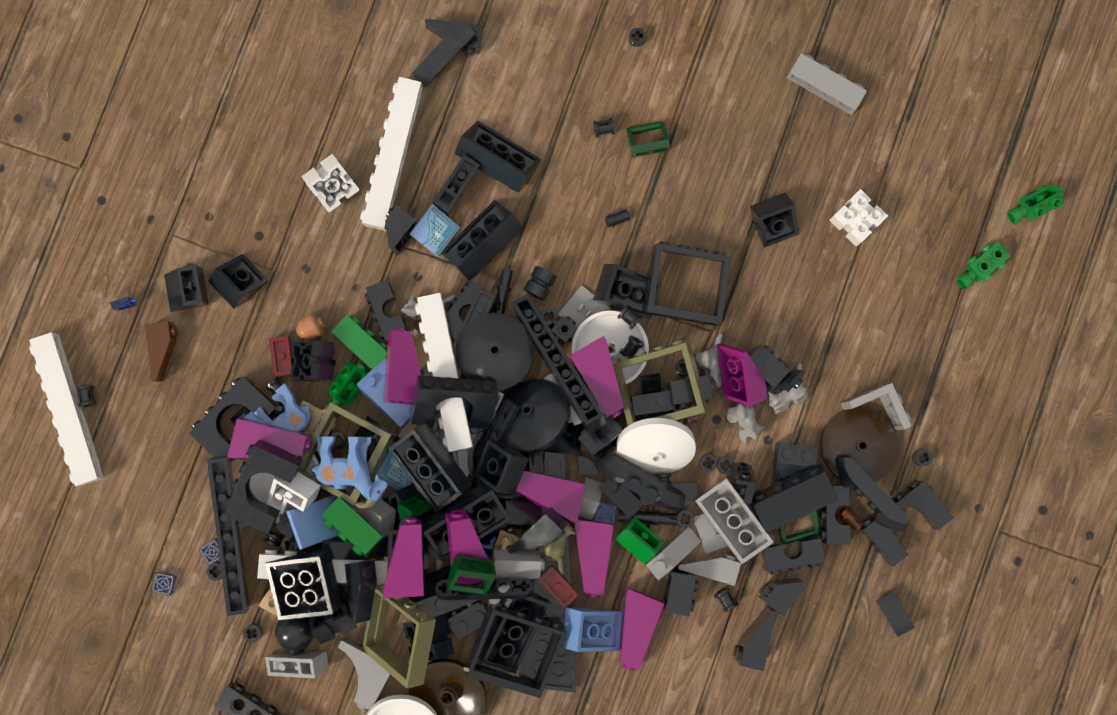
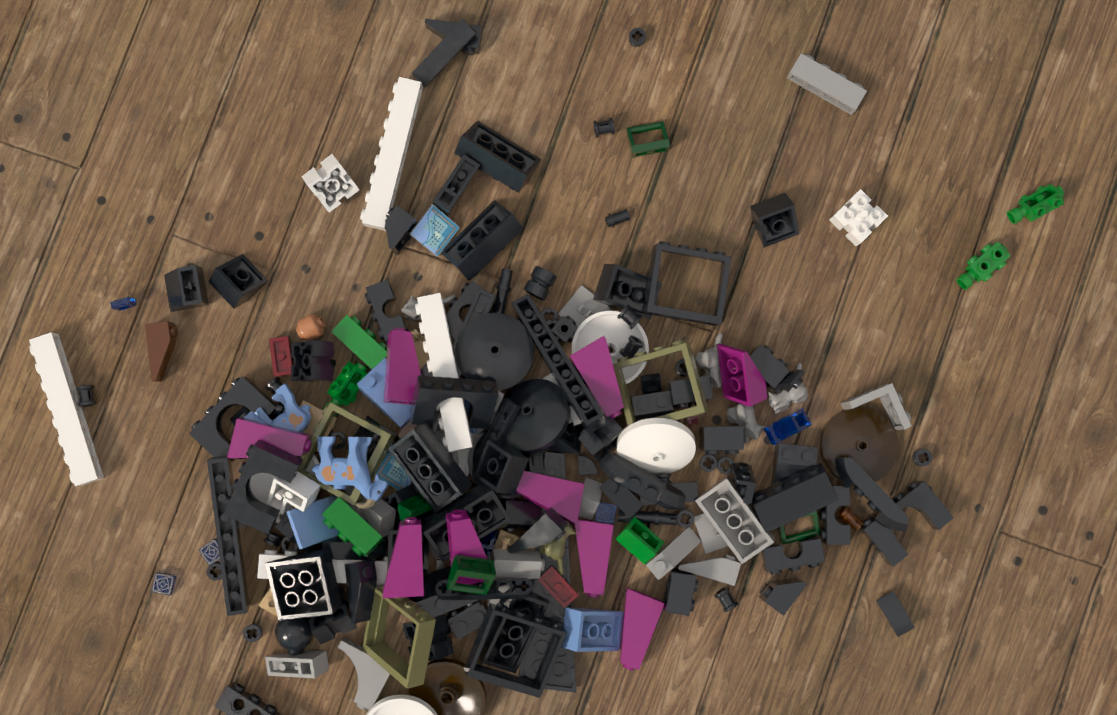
(721, 438): none -> black brick
(755, 642): black slope -> none
(787, 426): none -> clear blue brick

